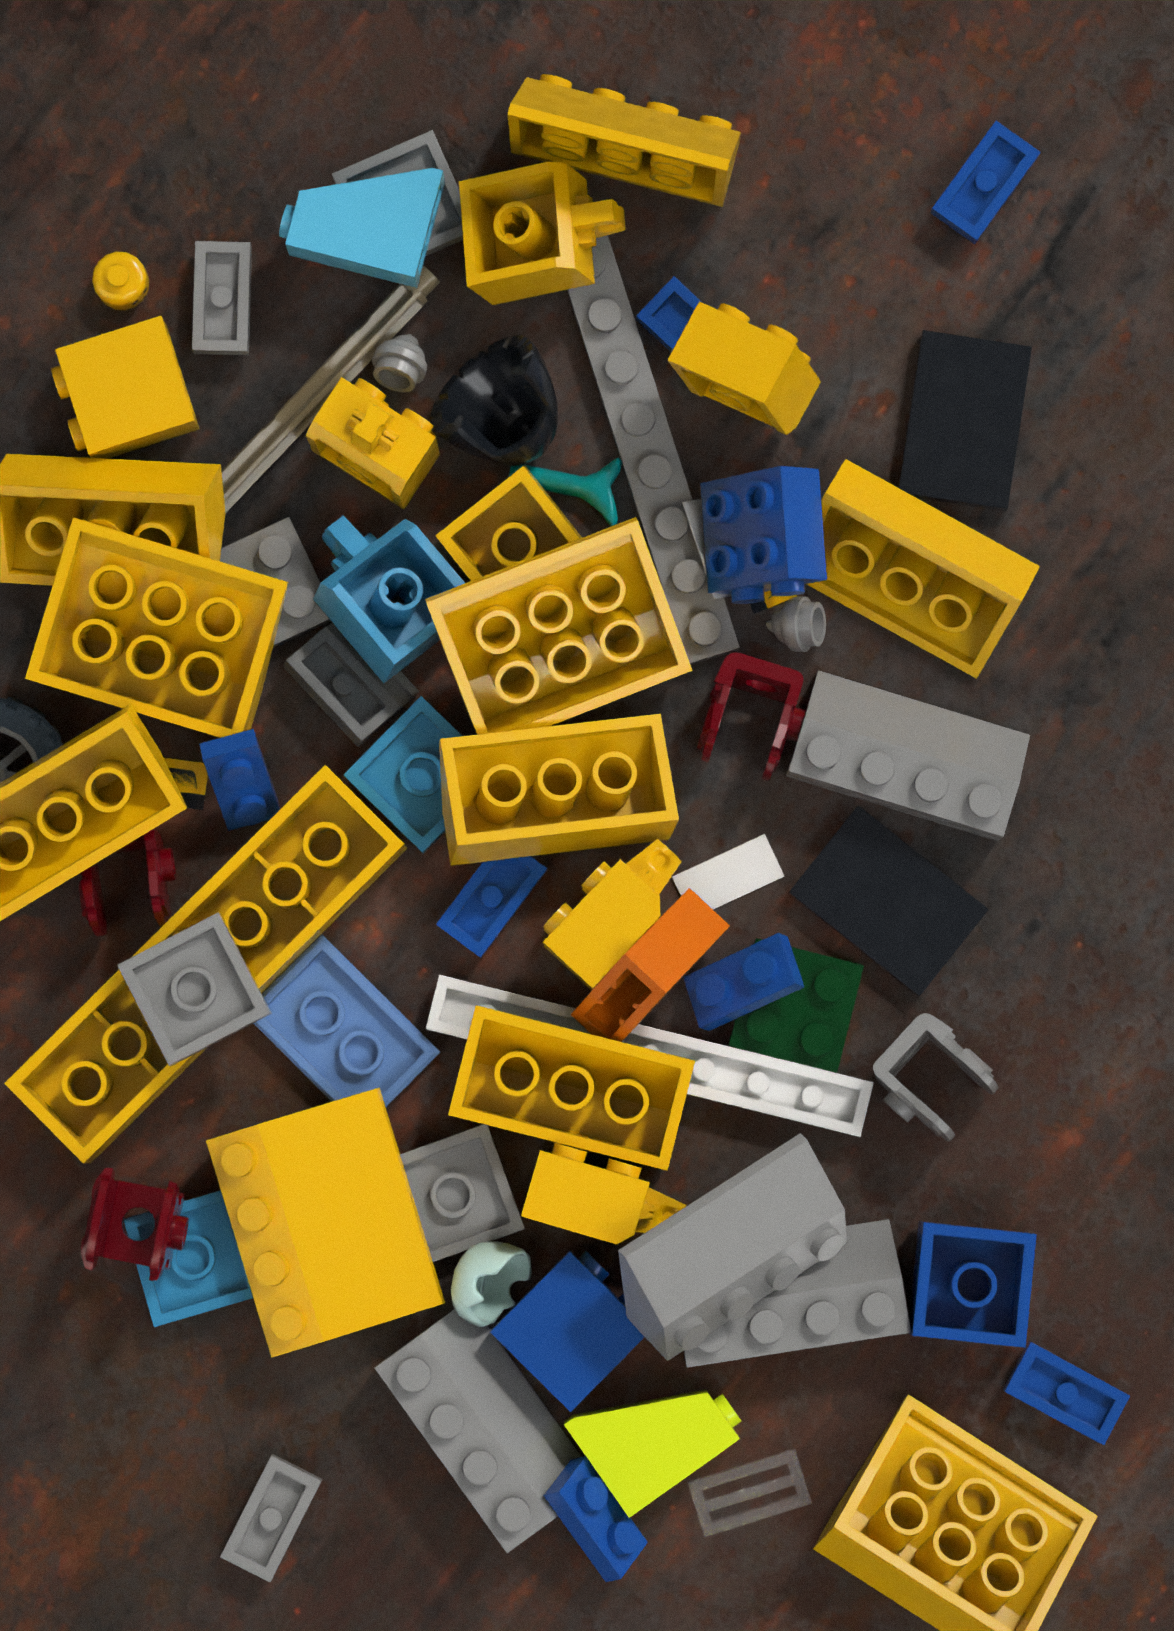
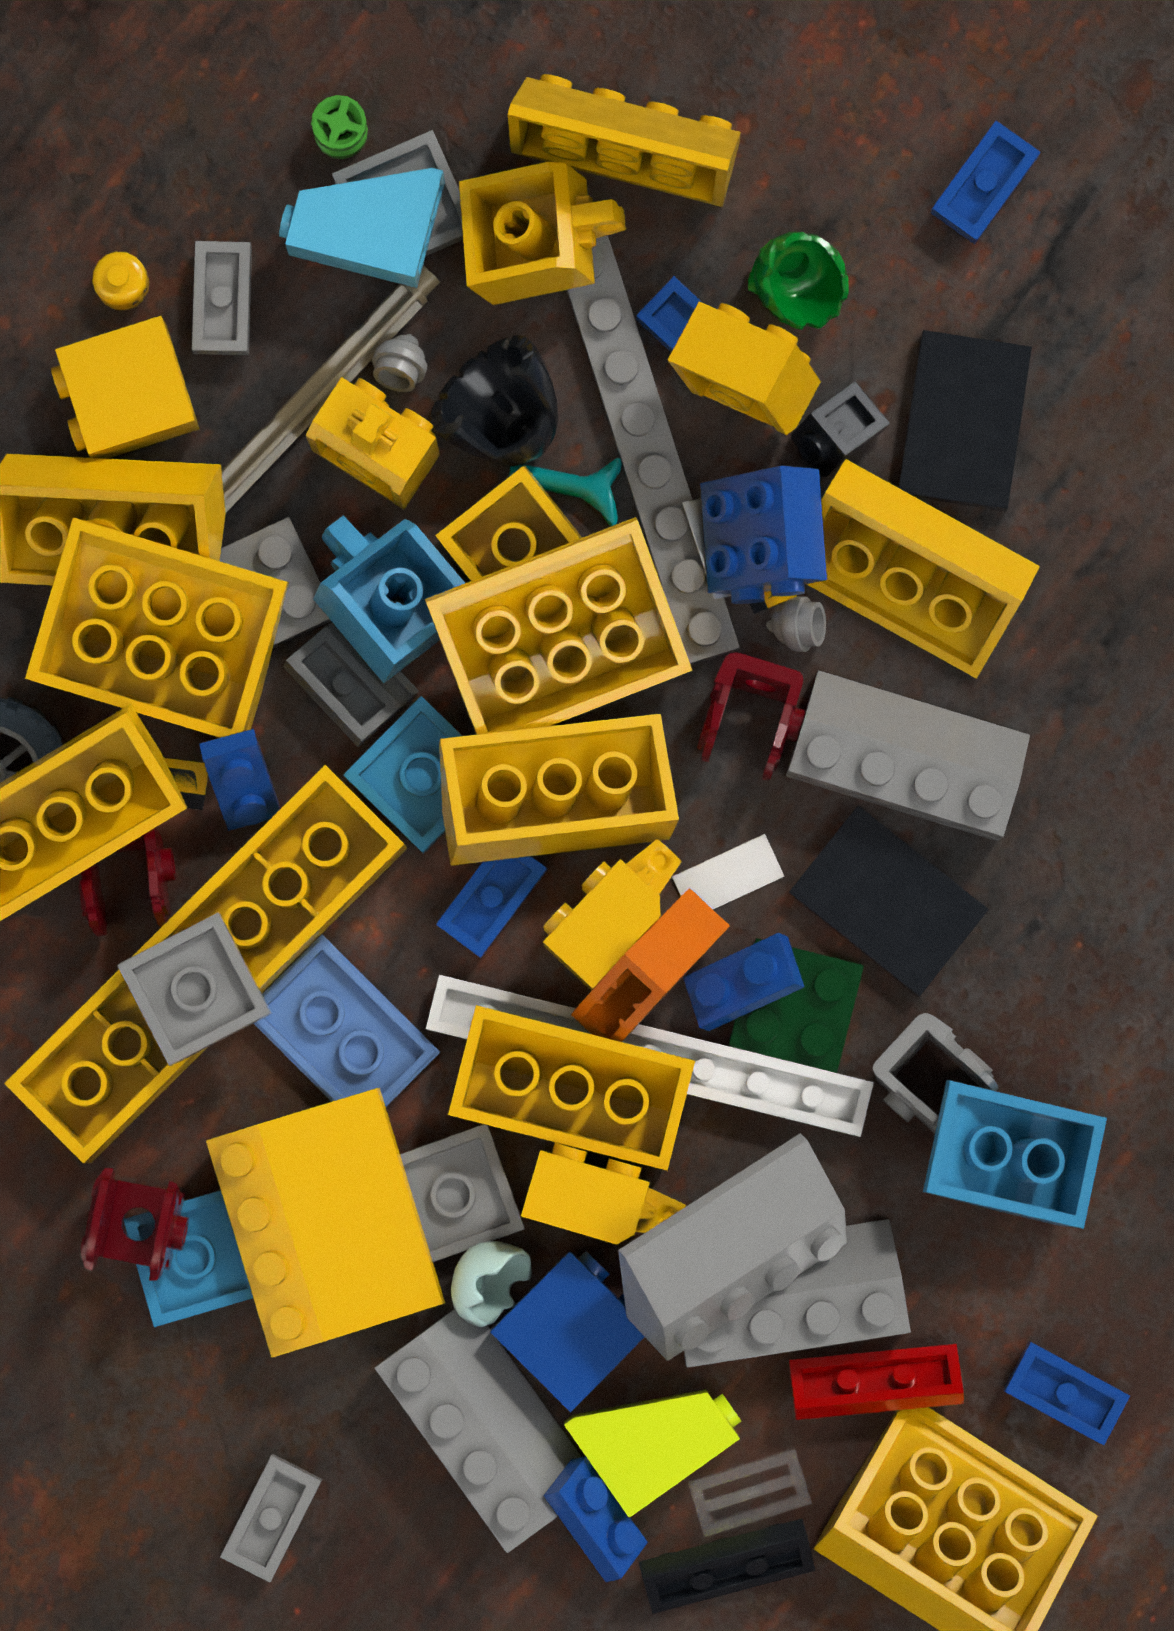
(340, 115): none -> bright green wheel
(727, 1566): none -> black plate
(800, 280): none -> green hair
(838, 429): none -> black bracket
(876, 1381): none -> red plate
(972, 1284): blue brick -> none
(1014, 1155): none -> dark azure slope

